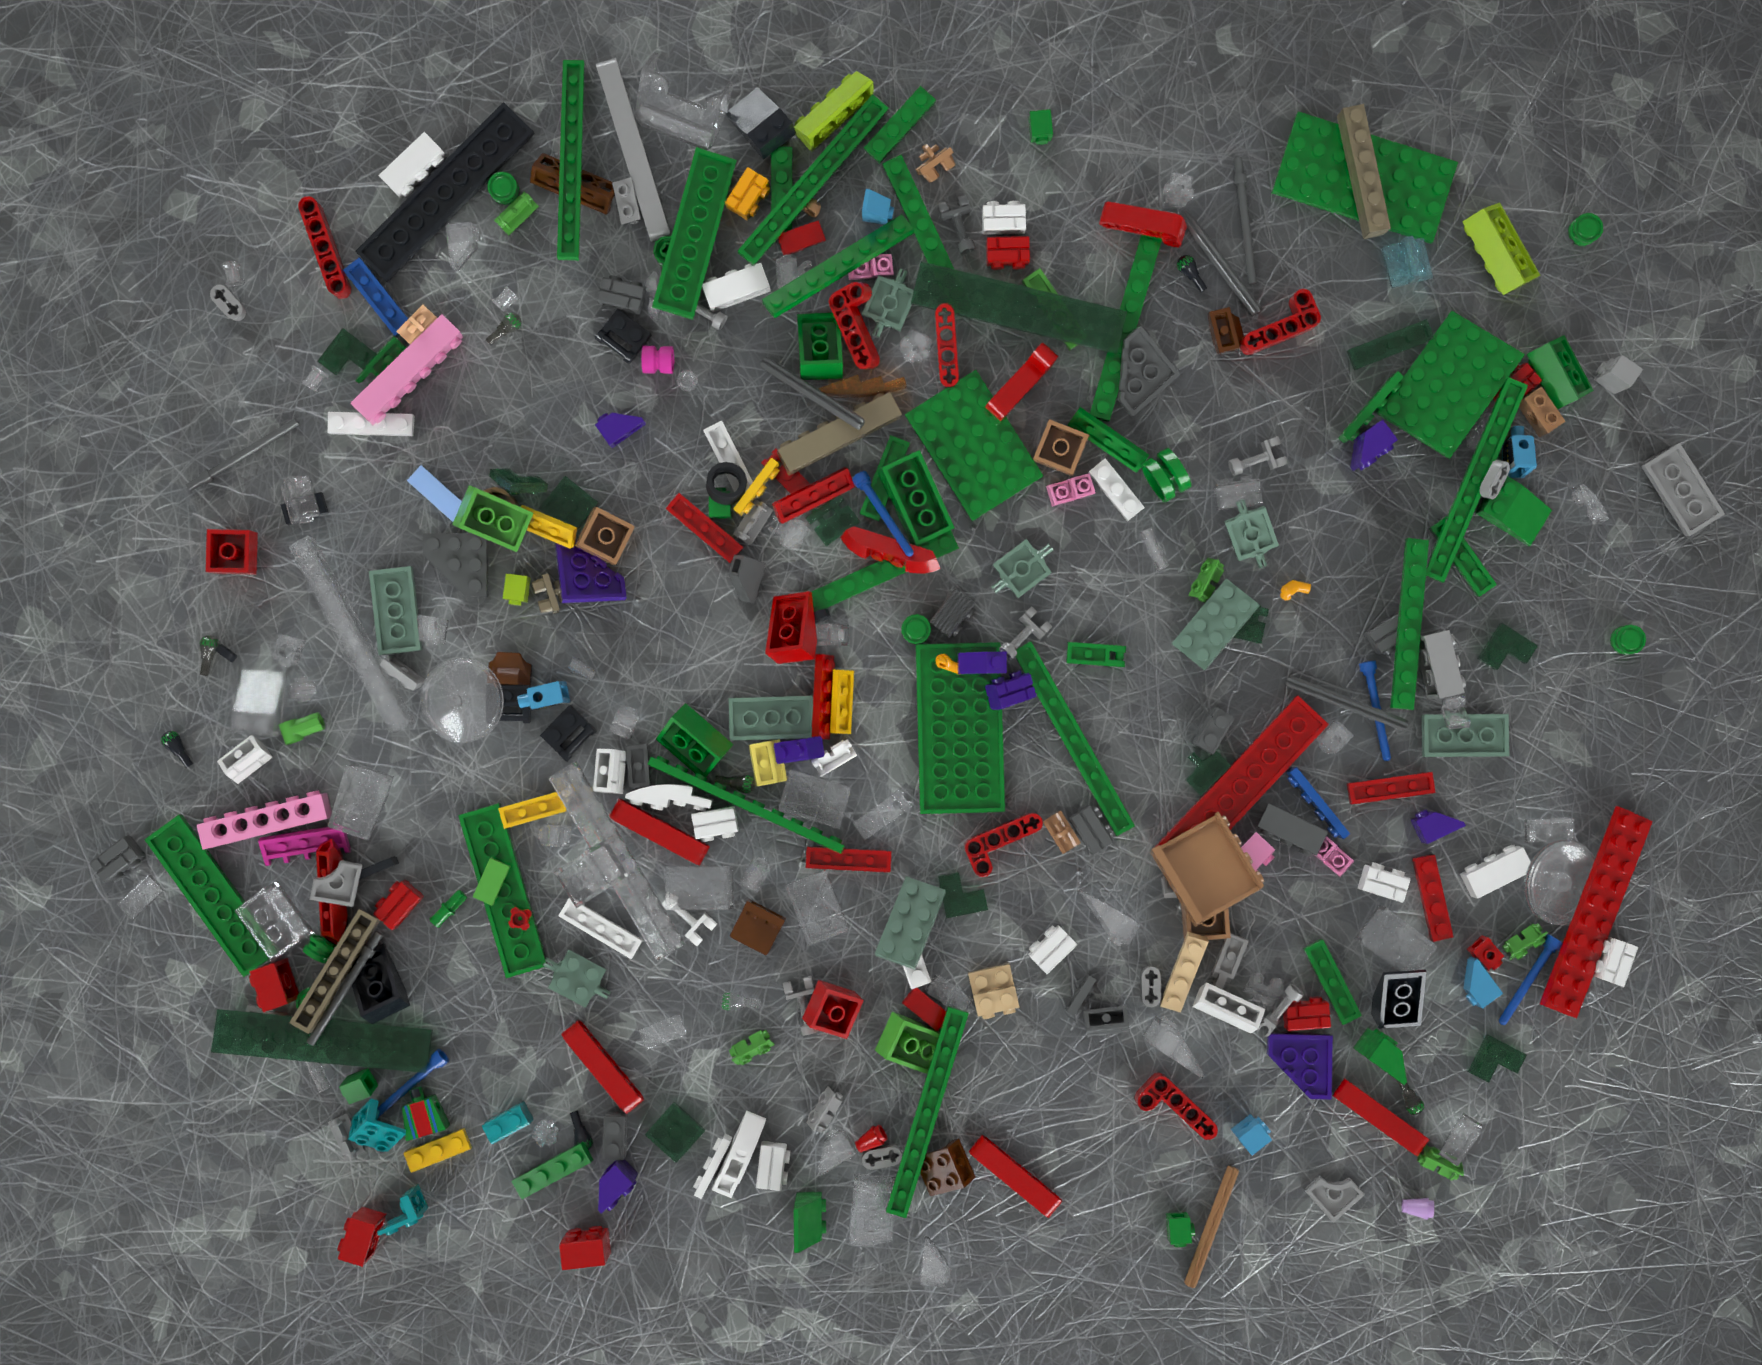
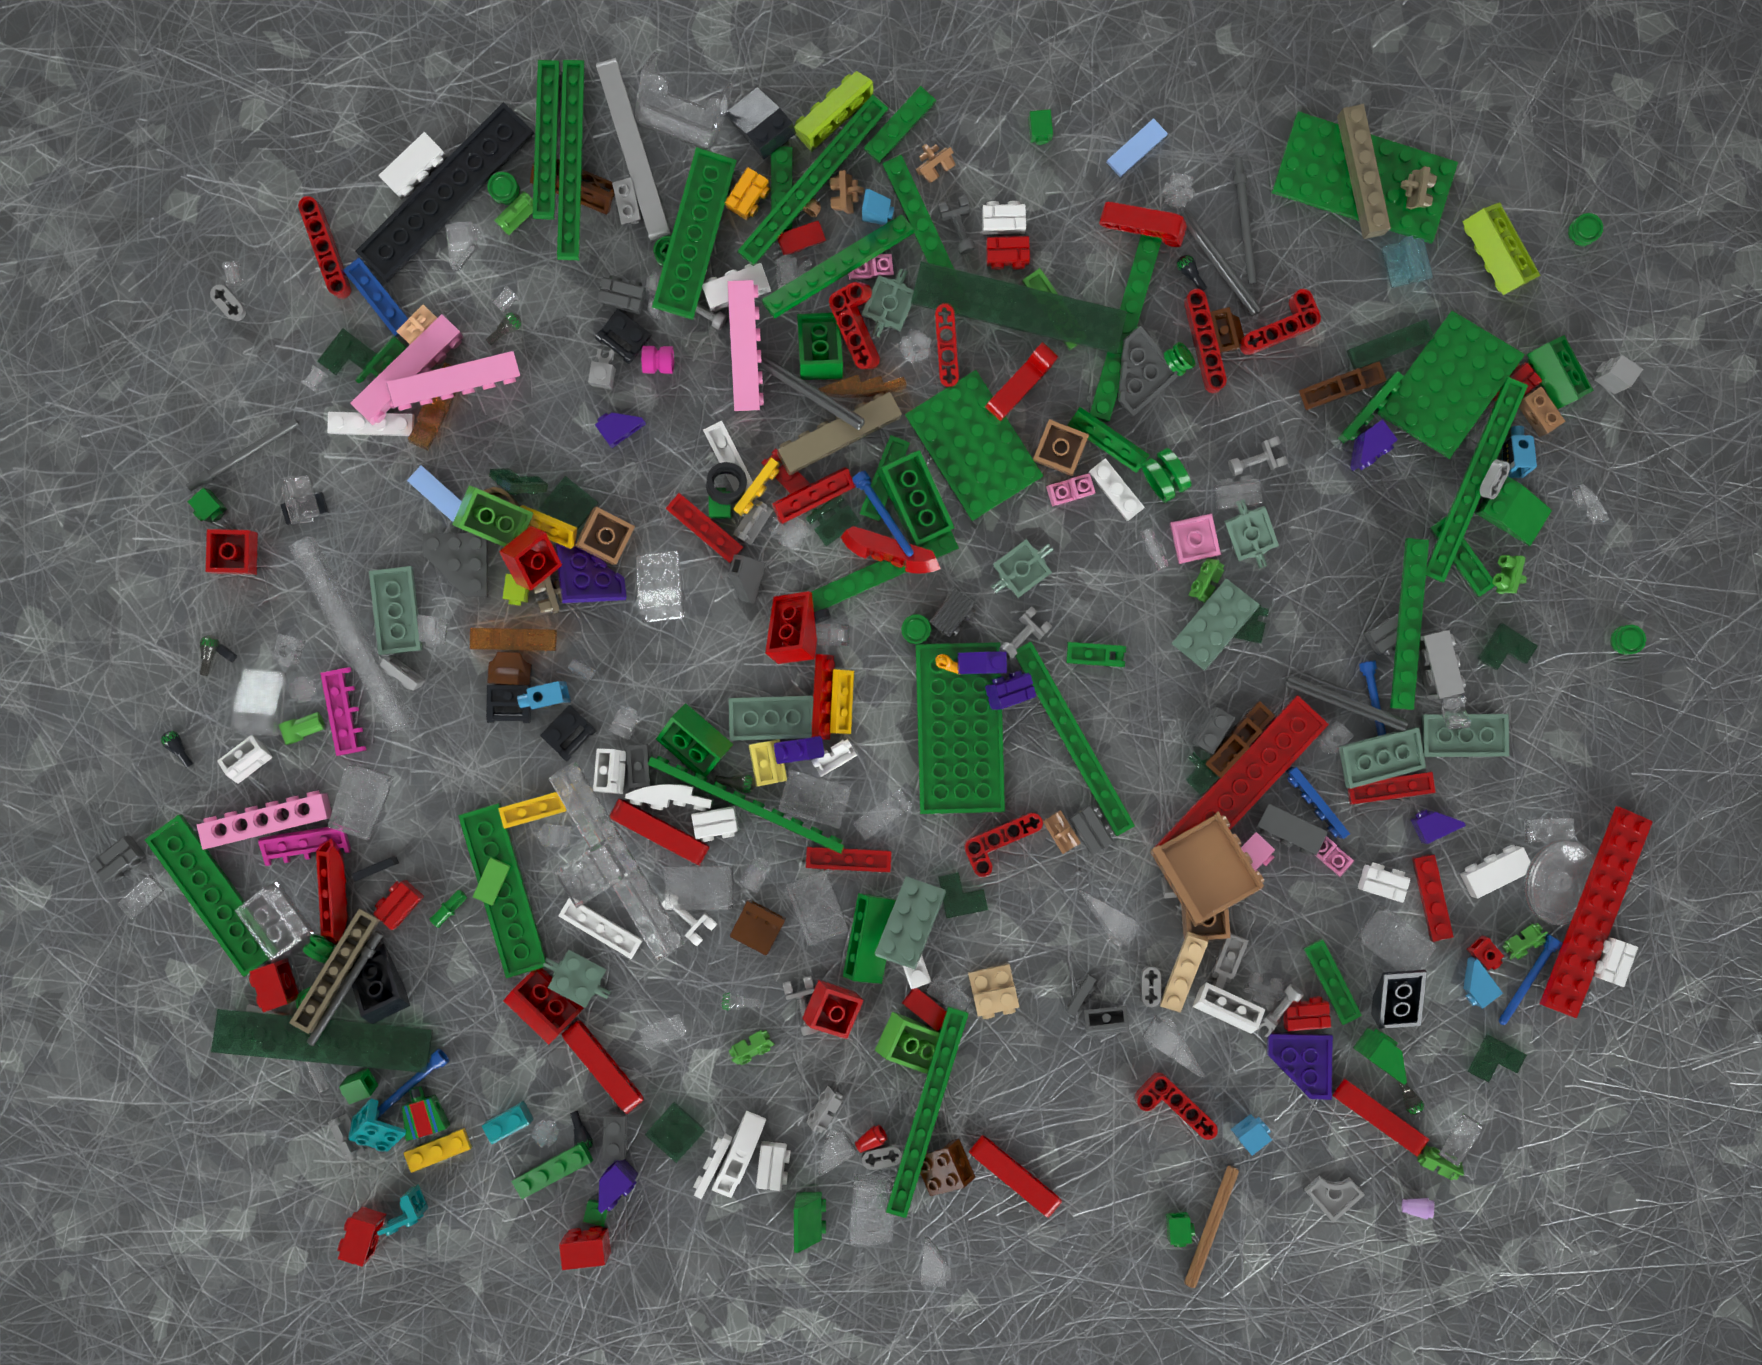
(207, 506): none -> green brick
(339, 886): light grey tile -> none
(341, 712): none -> dark pink hinge
(430, 420): none -> clear orange slope
(453, 379): none -> bright pink brick
(461, 700): clear dish -> none
(513, 639): none -> clear orange slope
(523, 924): red plate -> none
(530, 558): none -> red brick
(542, 1007): none -> red slope
(546, 139): none -> green plate
(592, 1214): none -> green plate
(602, 372): none -> light grey brick
(659, 586): none -> clear slope
(687, 380): clear plate -> none
(743, 345): none -> bright pink brick
(848, 192): none -> medium nougat hips
(867, 929): none -> green brick
(1052, 948): white brick -> none
(1137, 148): none -> light blue tile
(1179, 358): none -> green wheel
(1195, 538): none -> bright pink tile
(1208, 331): none -> red beam
(1239, 739): none -> reddish brown slope
(1292, 587): light orange arm -> none
(1342, 385): none -> reddish brown slope
(1382, 757): none -> sand green plate
(1417, 186): none -> dark tan hips
(1511, 574): none -> bright green hips
(1682, 490): light grey plate -> none

